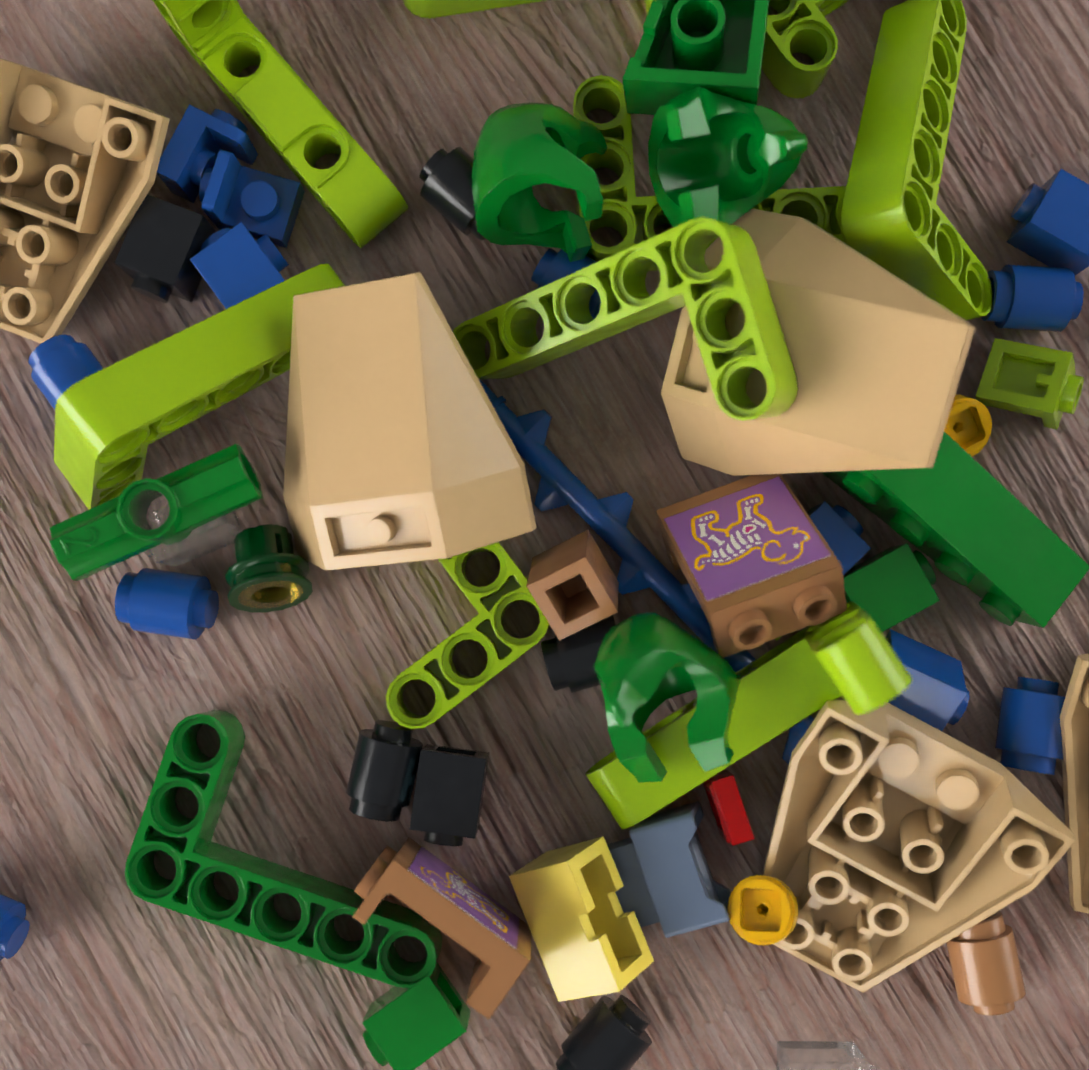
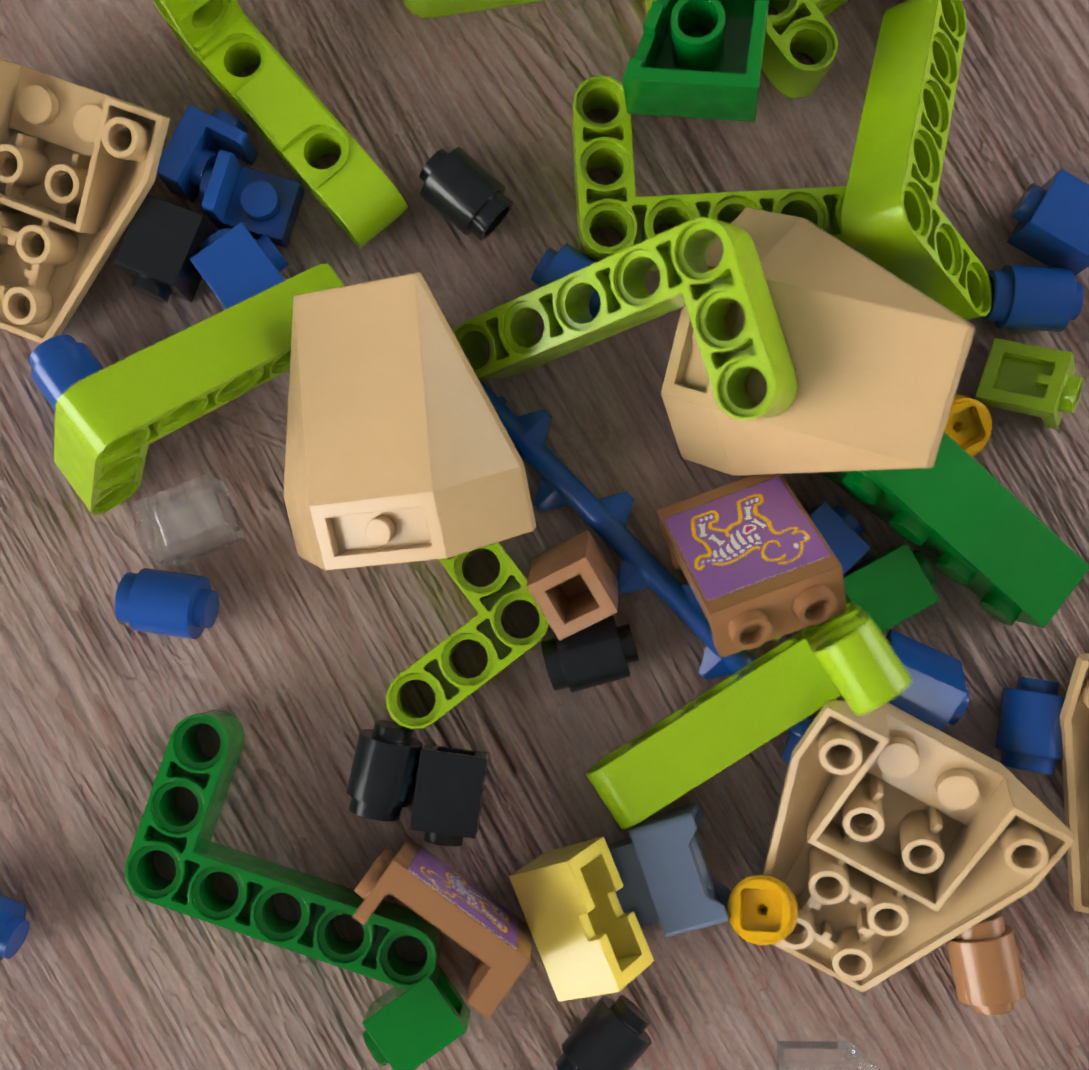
(120, 526): green piece -> none
(267, 571): dark green piece -> none
(528, 148): green piece -> none
(651, 662): green piece -> none
(719, 156): green piece -> none
(728, 808): red tile -> none

